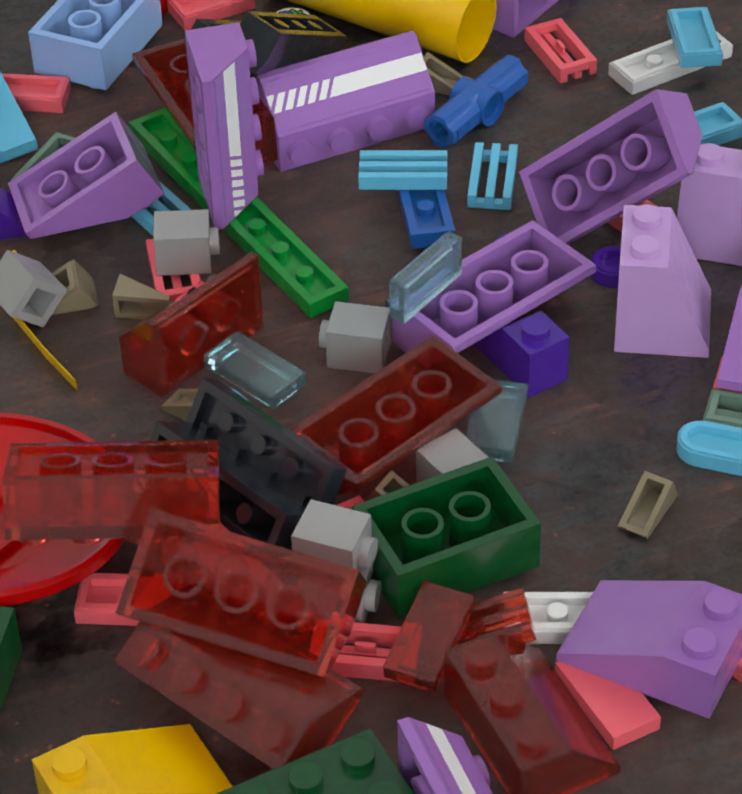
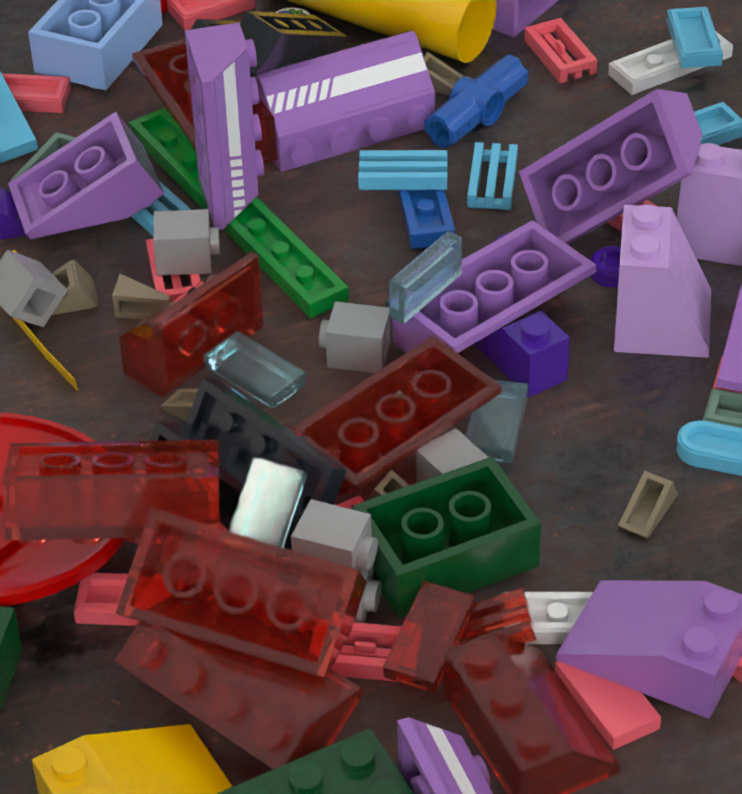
(268, 502): none -> clear light blue tile

